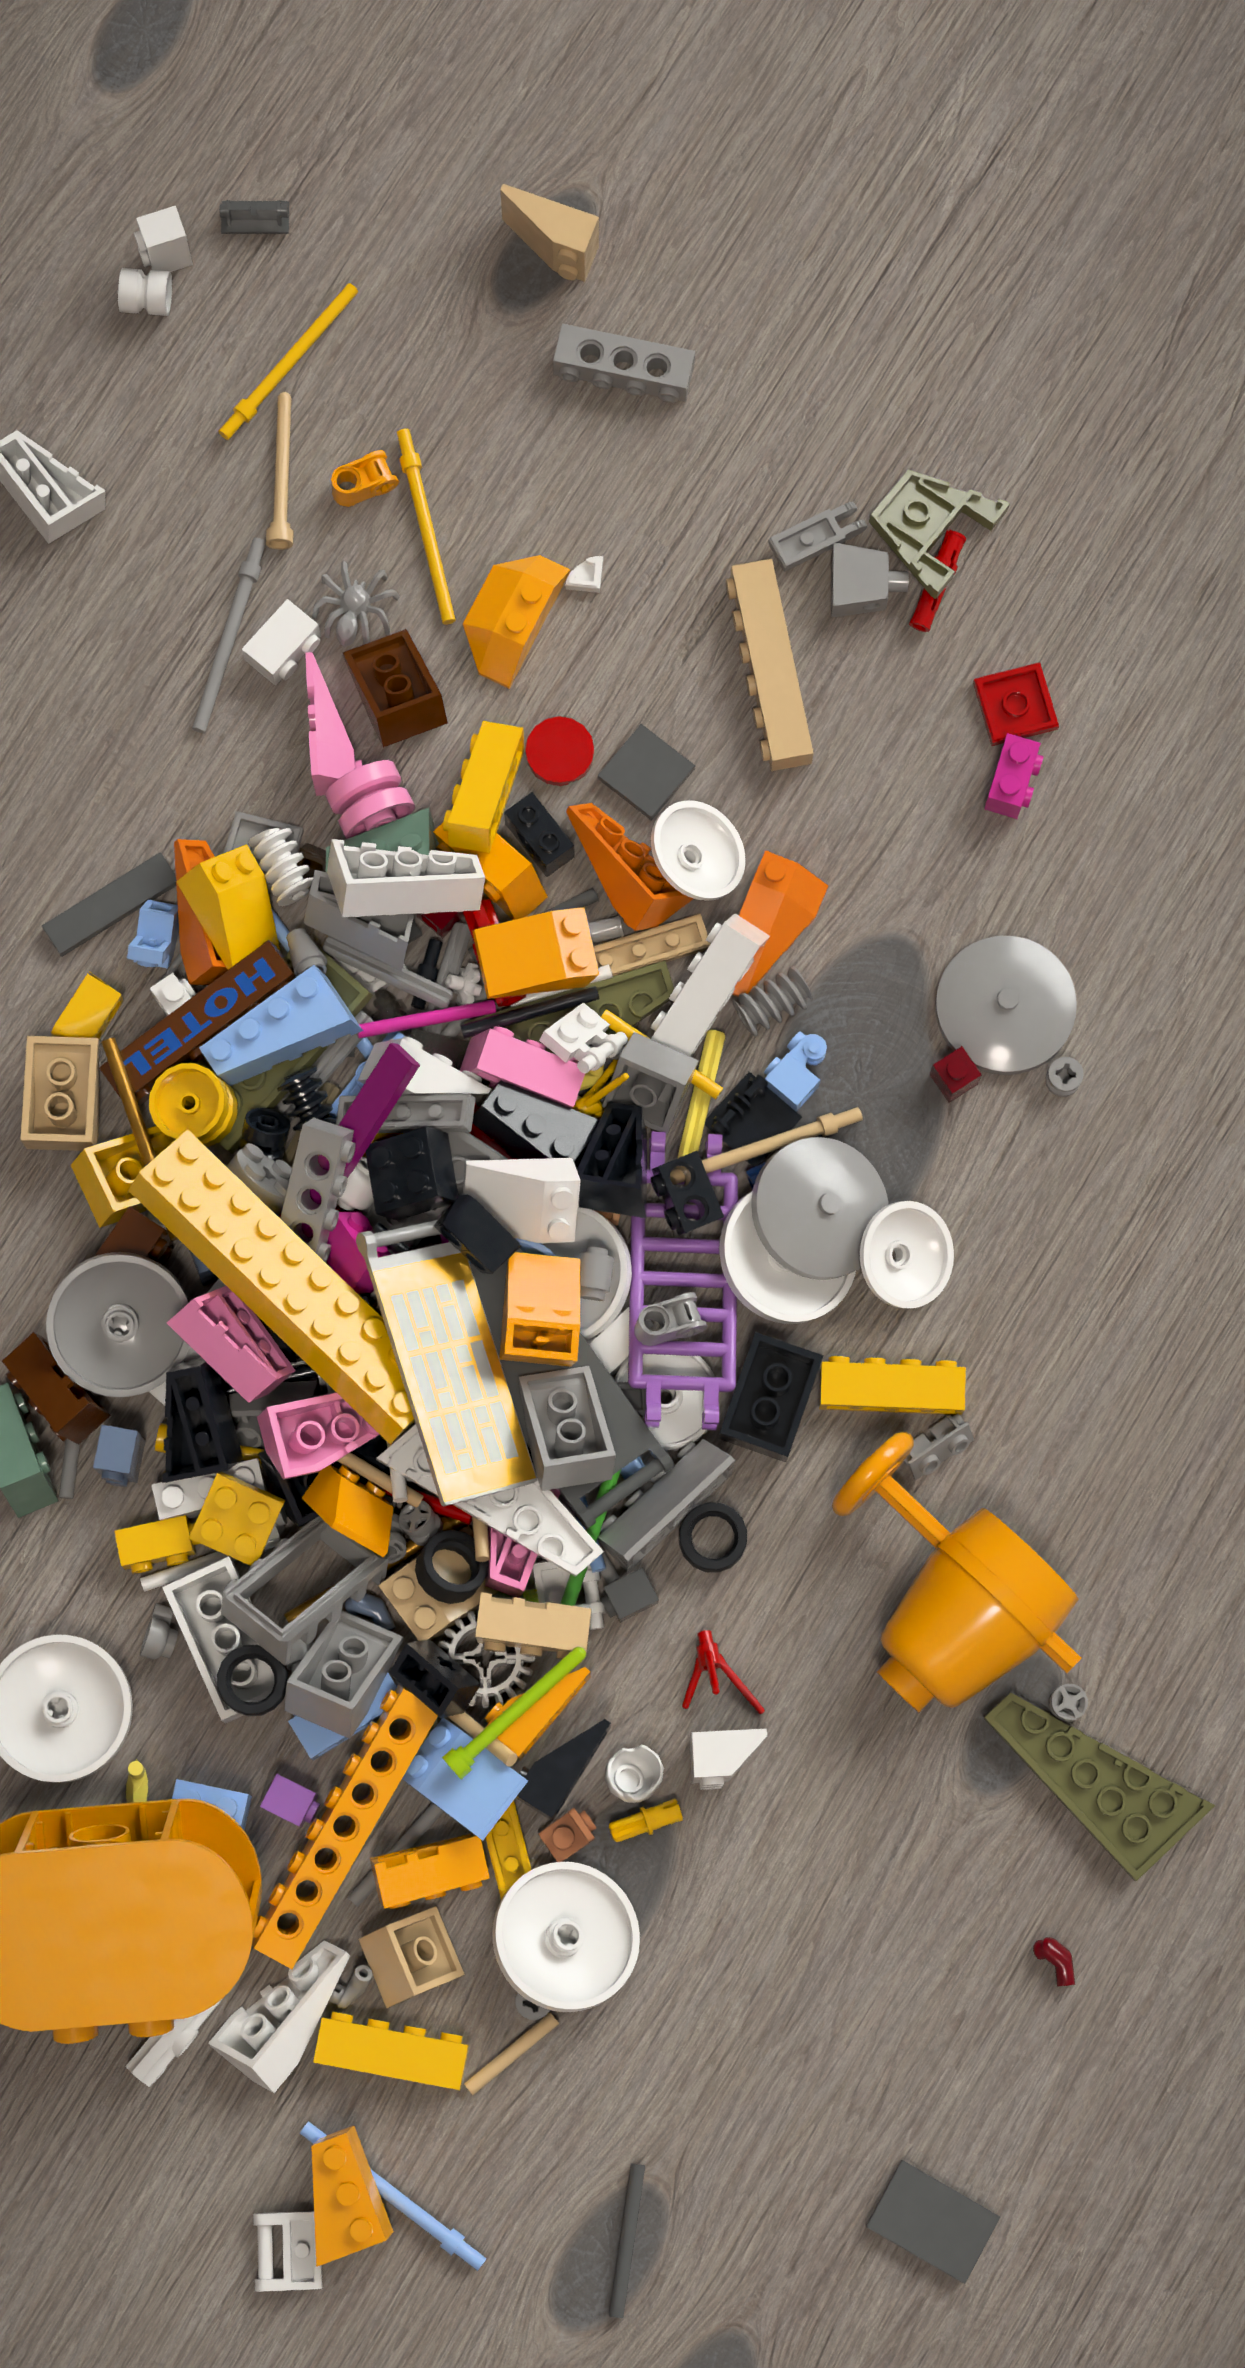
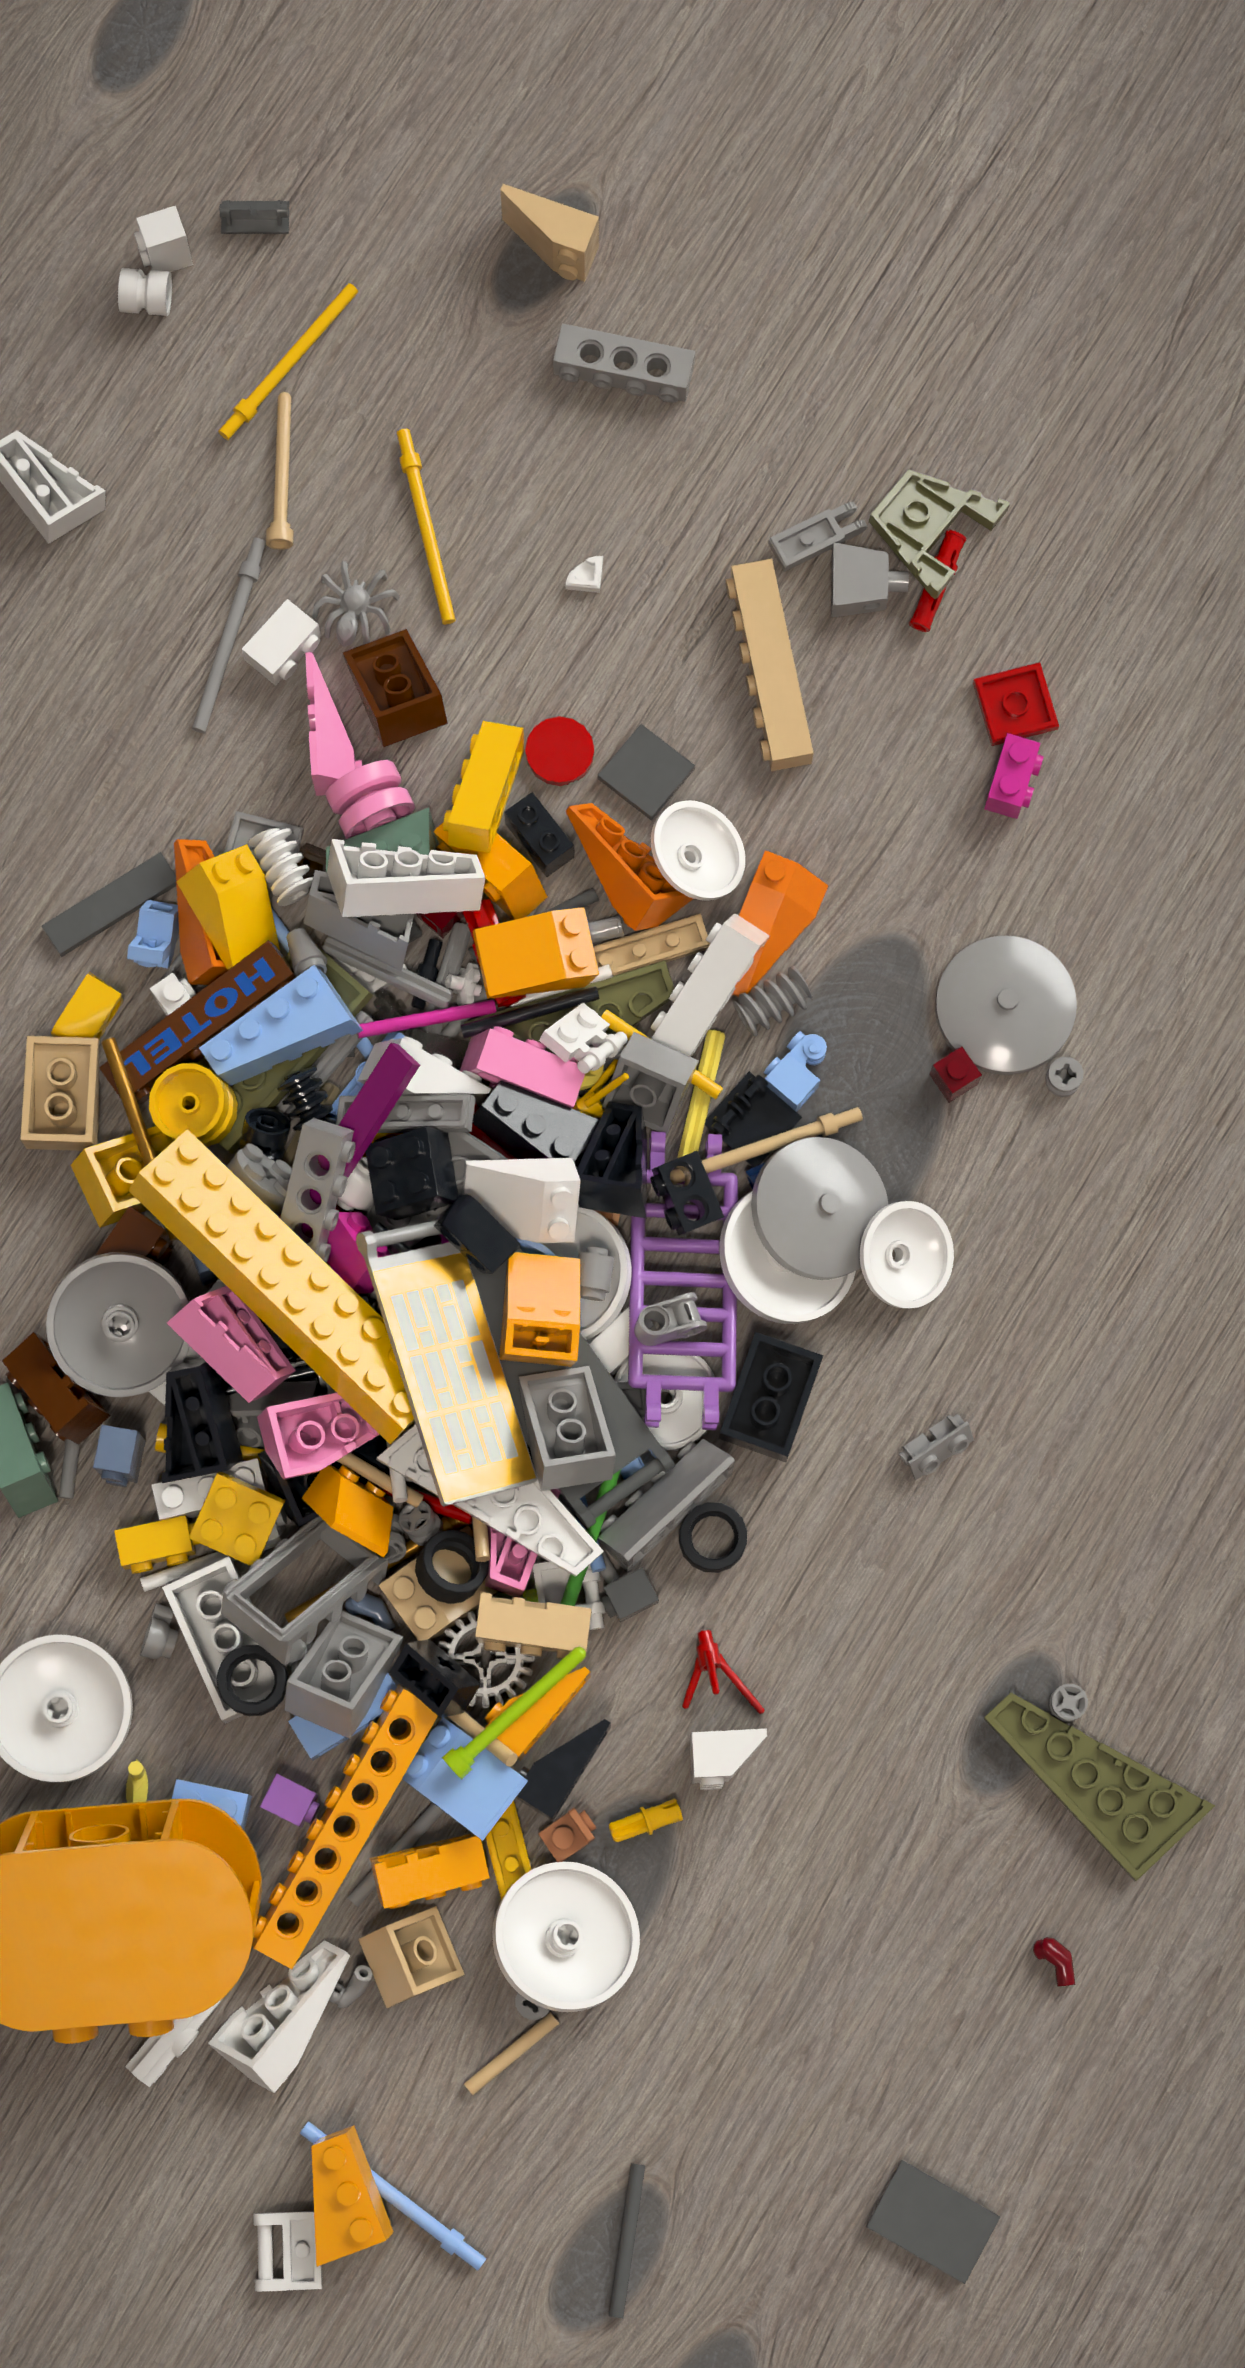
(368, 475): light orange piece -> none
(390, 2052): yellow brick -> none
(510, 614): light orange wedge -> none
(634, 1774): white hair -> none
(892, 1387): yellow brick -> none
(973, 1605): light orange piece -> none

